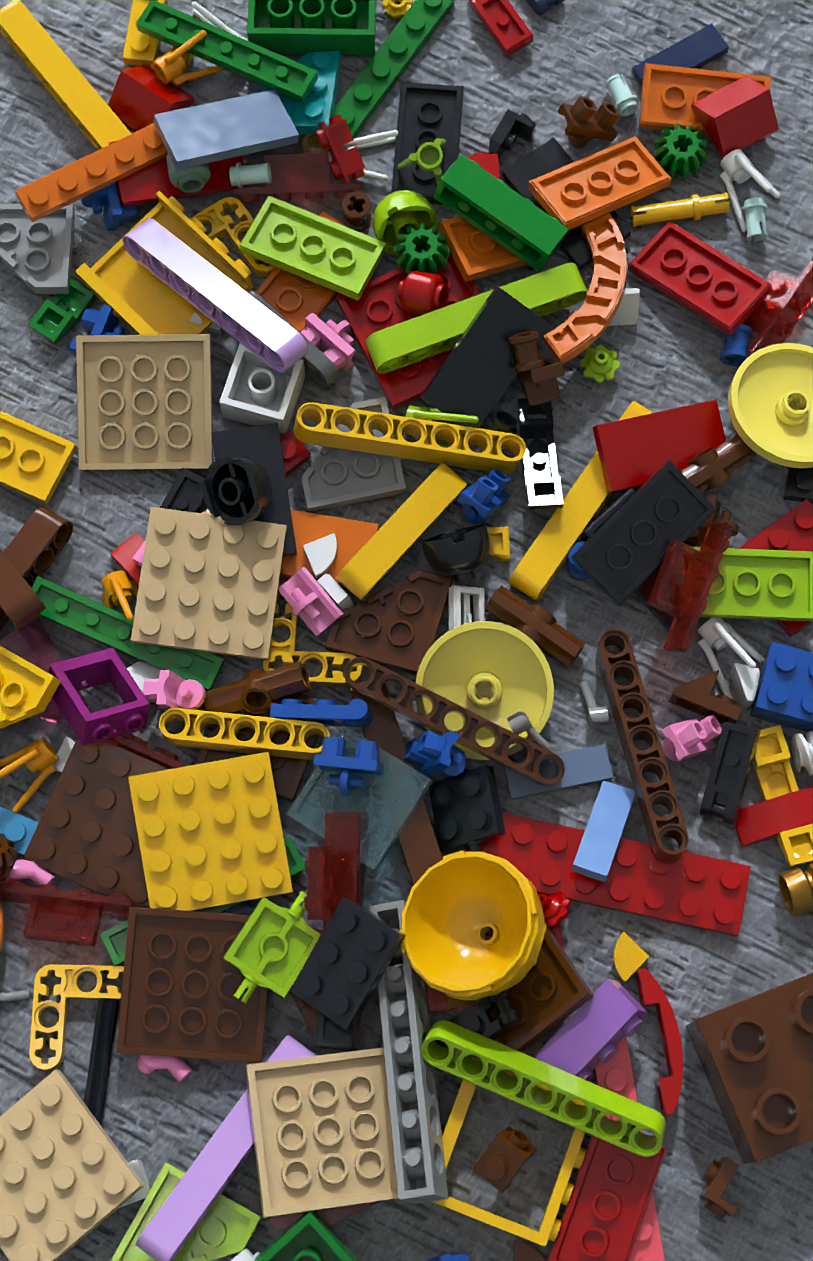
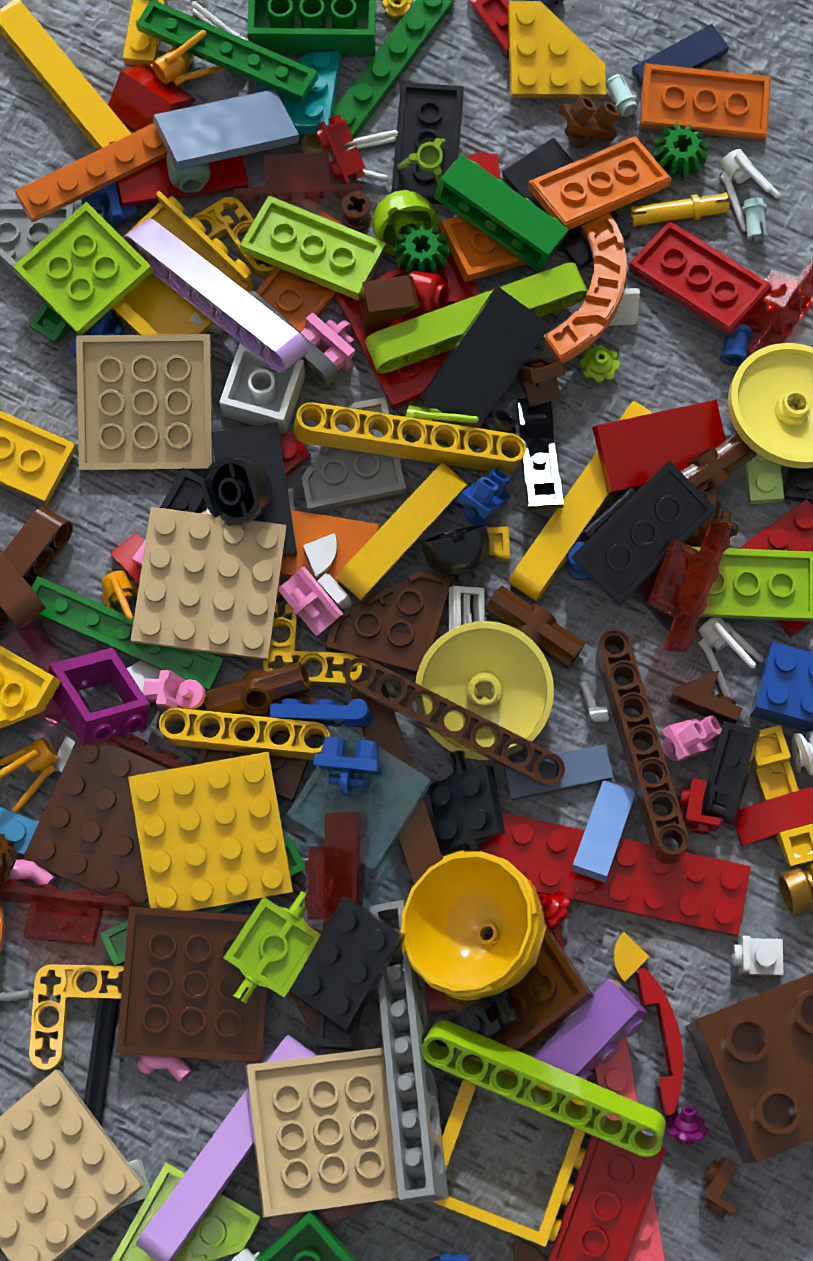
(83, 269): none -> lime plate
(250, 174): light aqua pin -> none
(386, 301): none -> reddish brown slope
(436, 754): blue hips -> none
(505, 1157): reddish brown bracket -> none
(509, 128): black bracket -> none
(520, 722): light grey hand -> none
(526, 351): reddish brown bush -> none
(549, 57): none -> yellow plate
(686, 1126): none -> magenta plant
(692, 800): none -> red bracket
(737, 115): red slope -> none
(745, 683): white slope -> none
(758, 956): none -> white bracket
(763, 481): none -> yellowish green plate

